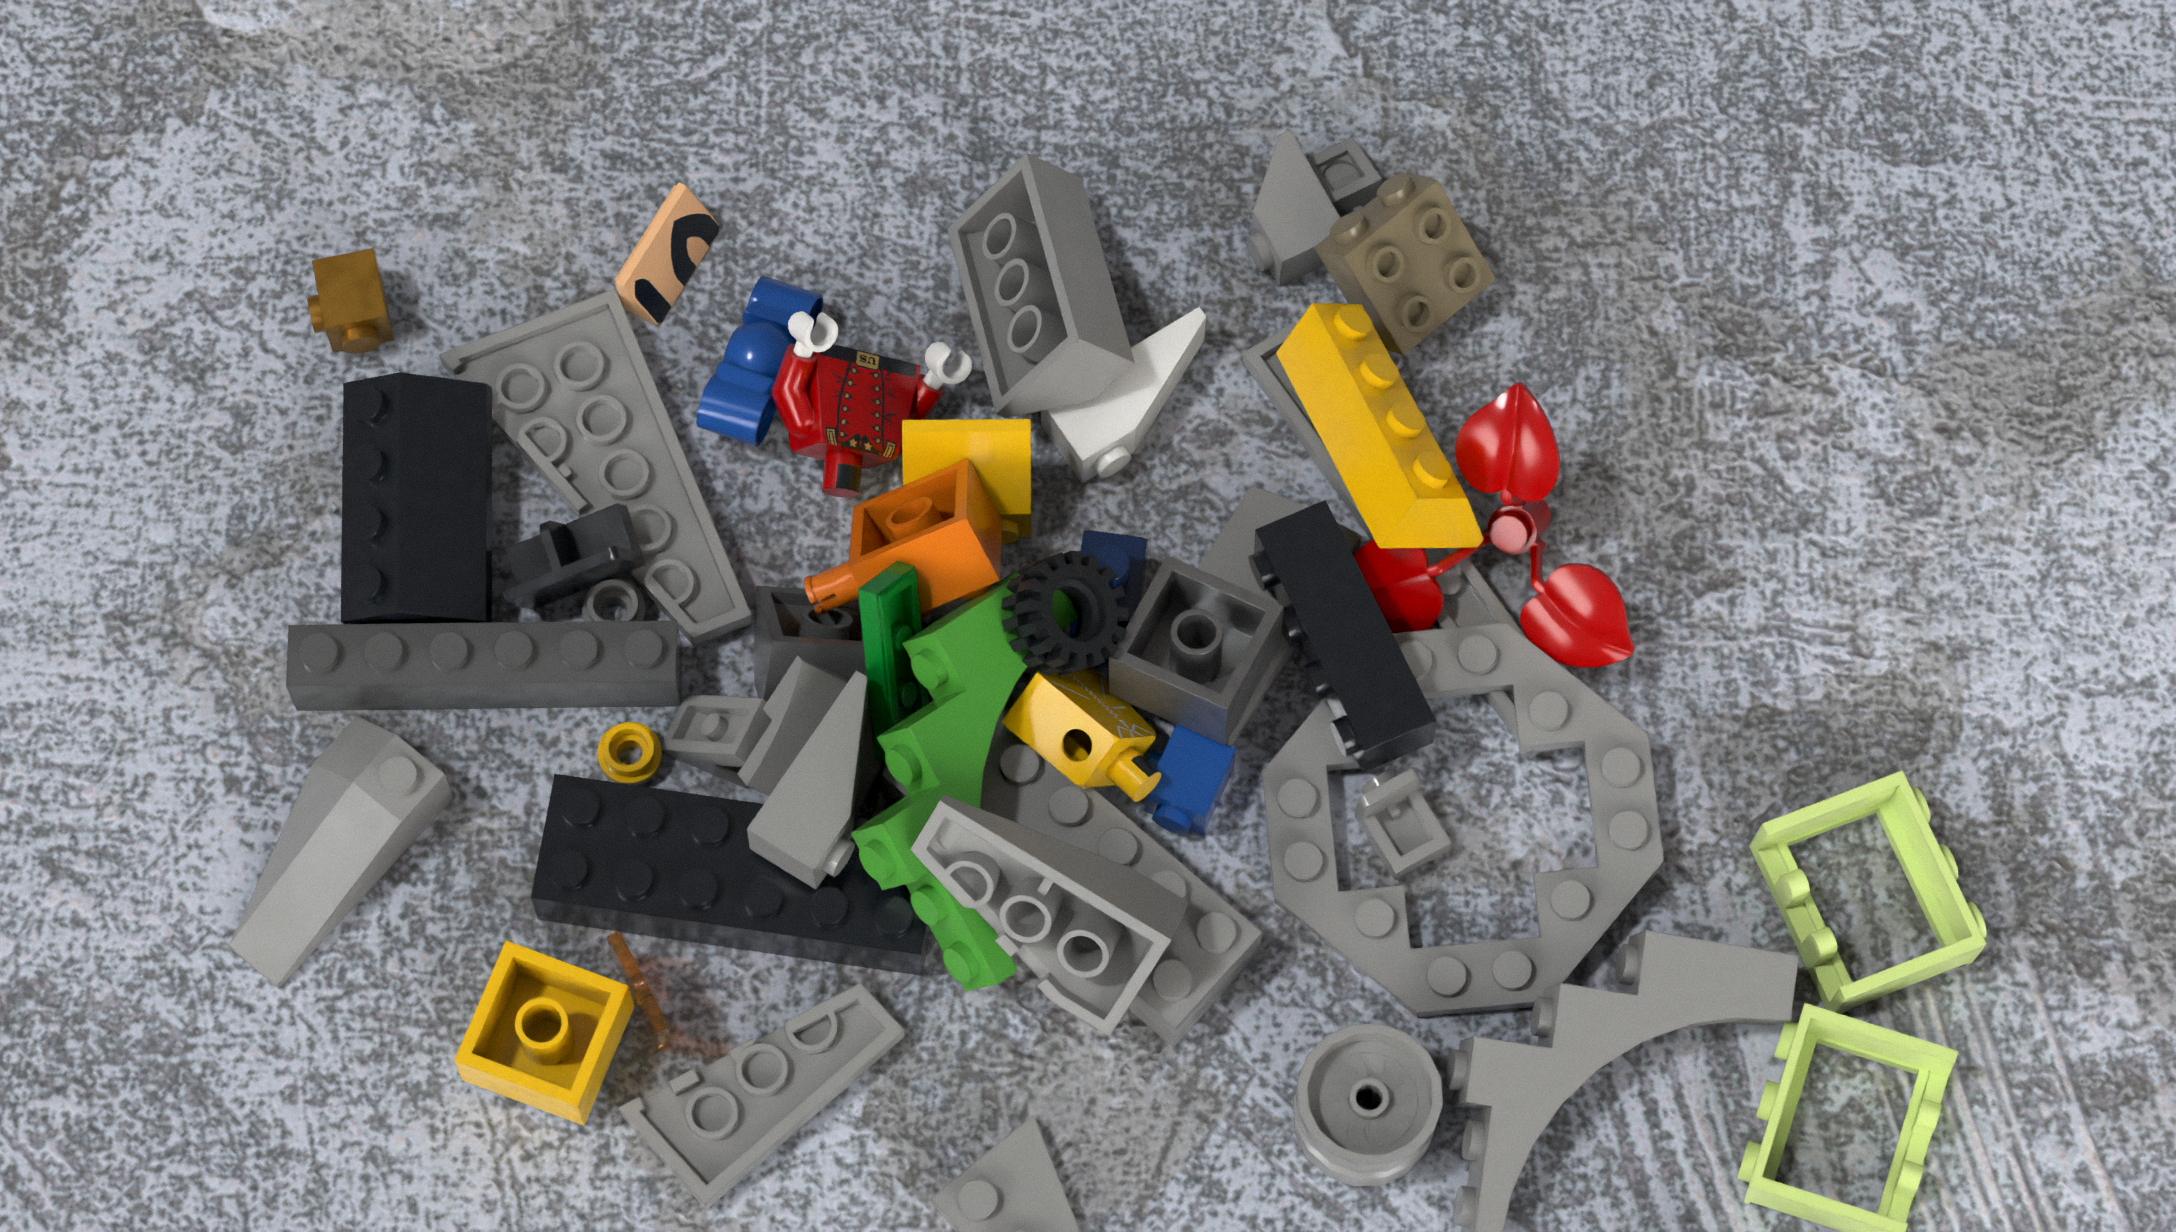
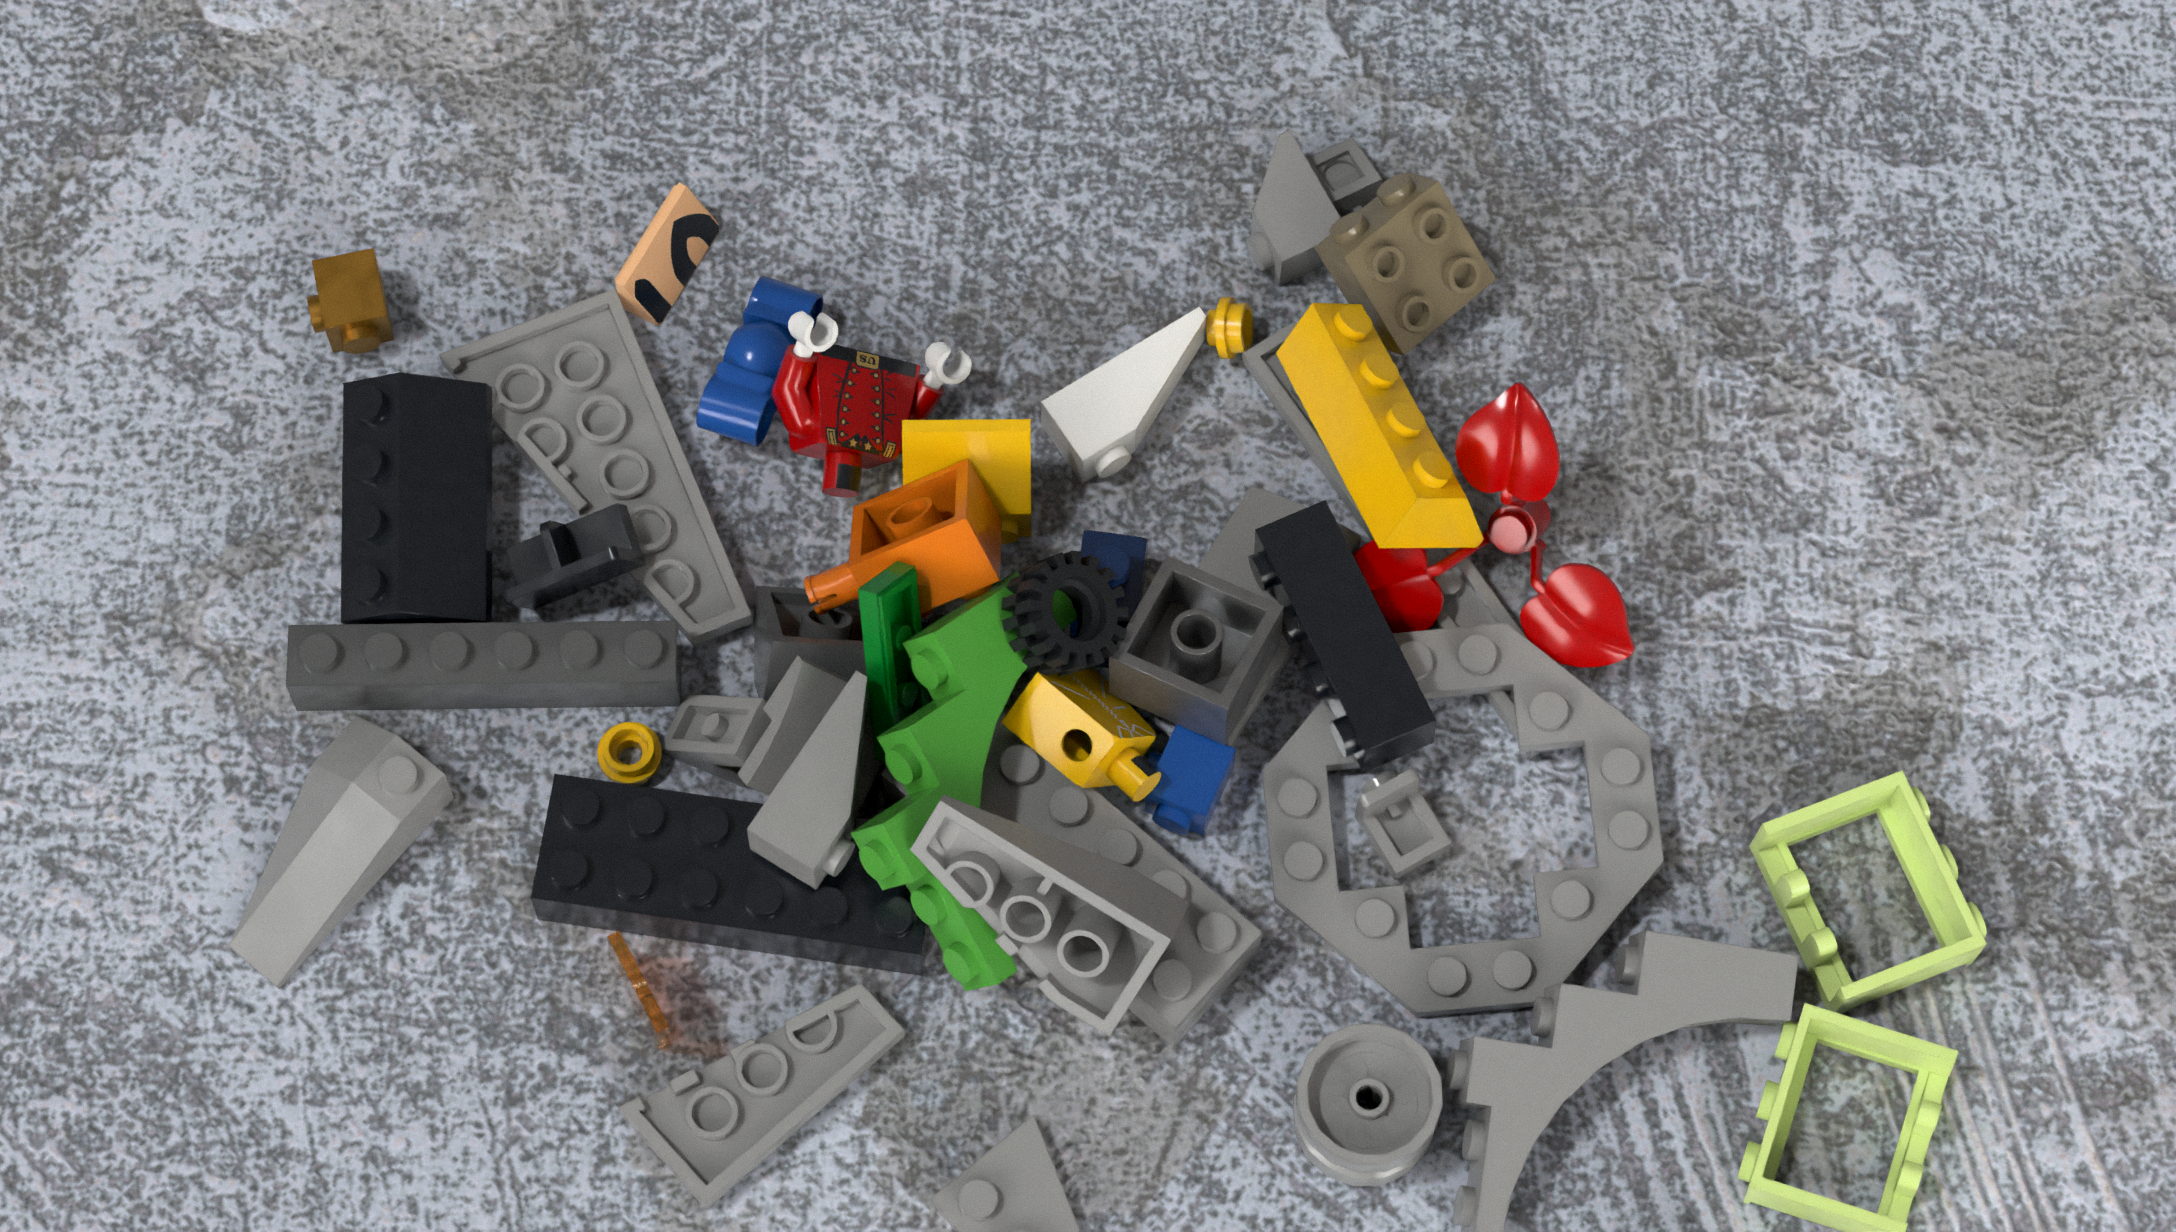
(544, 1032): yellow brick -> none
(614, 592): light grey plate -> none
(1039, 291): light grey slope -> none
(1230, 327): none -> yellow plate

